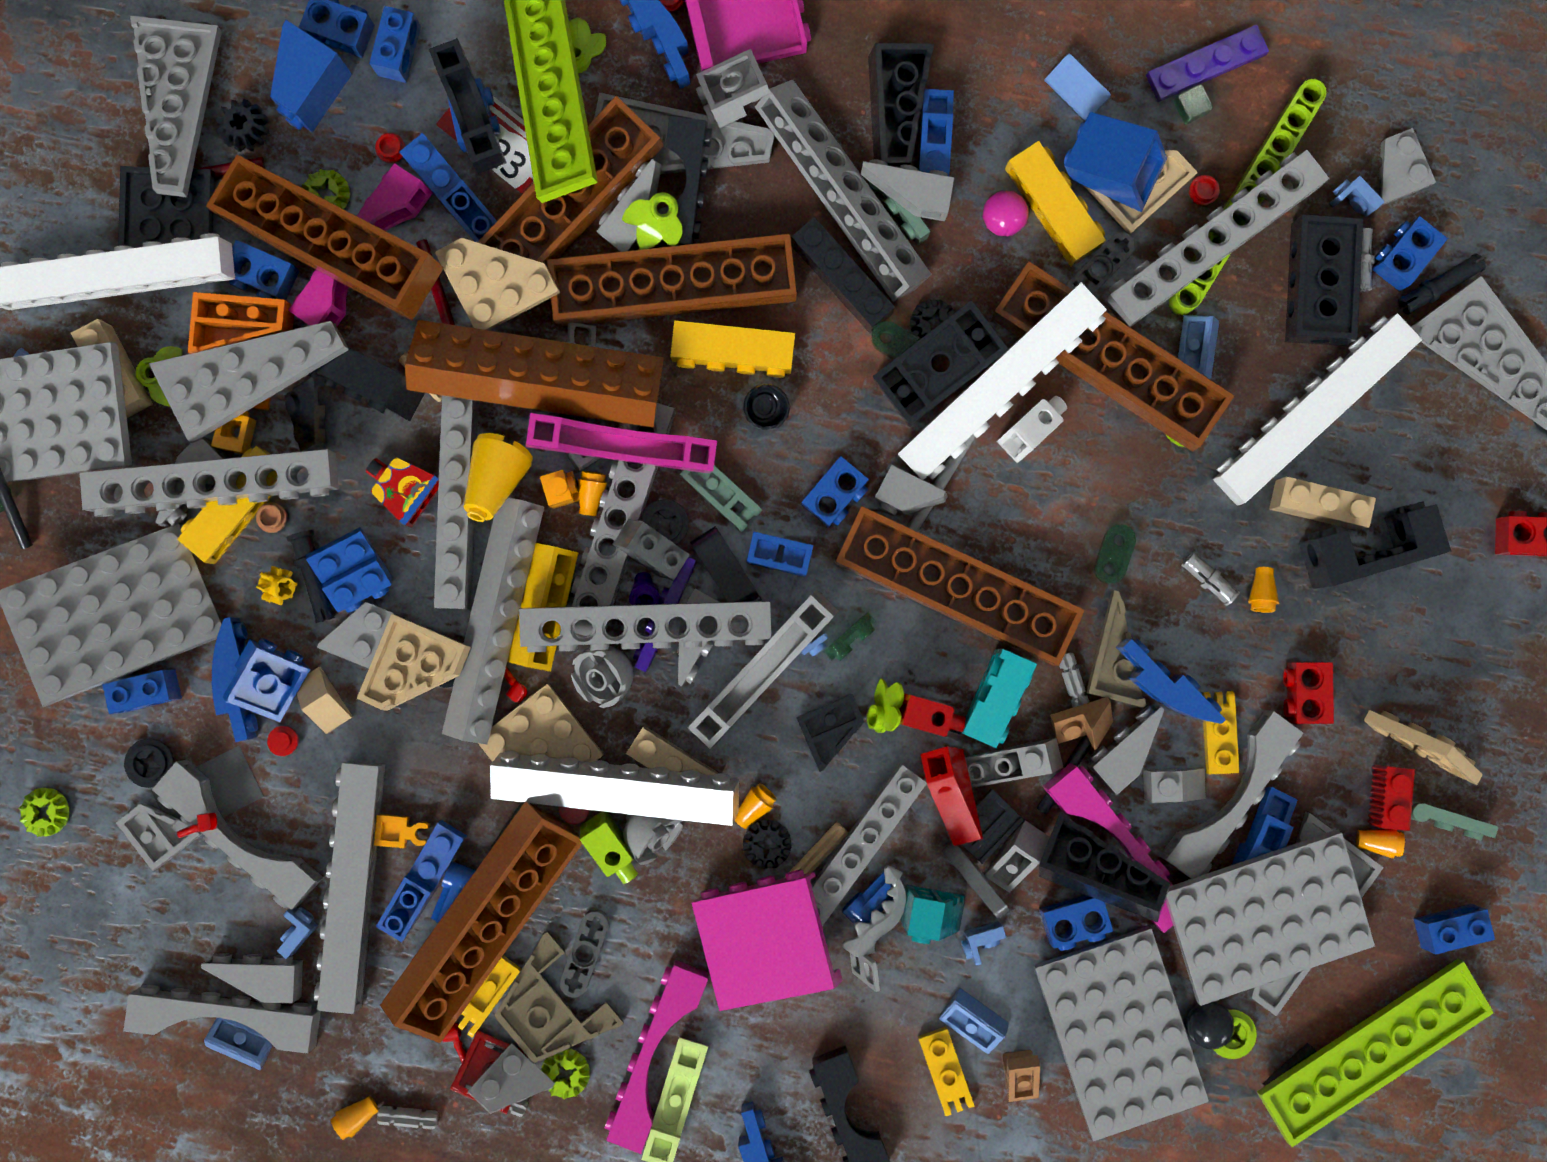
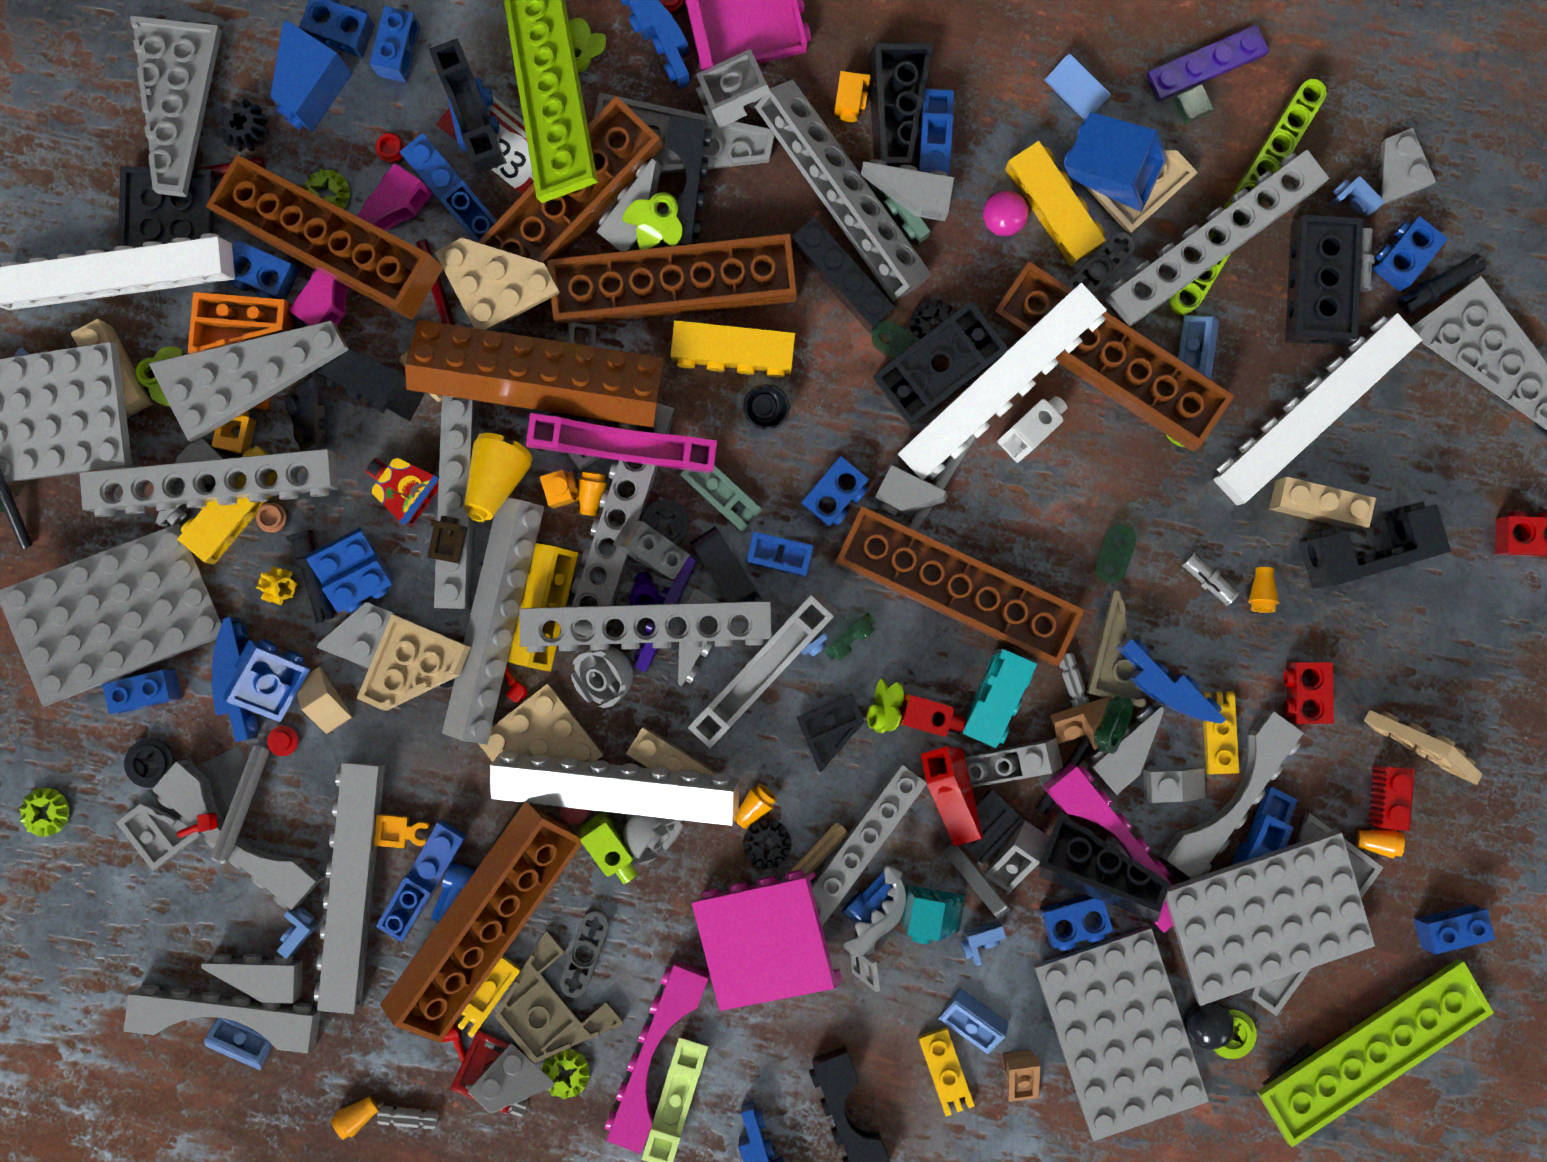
(240, 804): none -> light grey axle
(447, 540): none -> dark brown bracket
(850, 95): none -> light orange brick
(1116, 720): none -> clear green plate
(1204, 190): red plate -> none
(1448, 820): sand green plate -> none

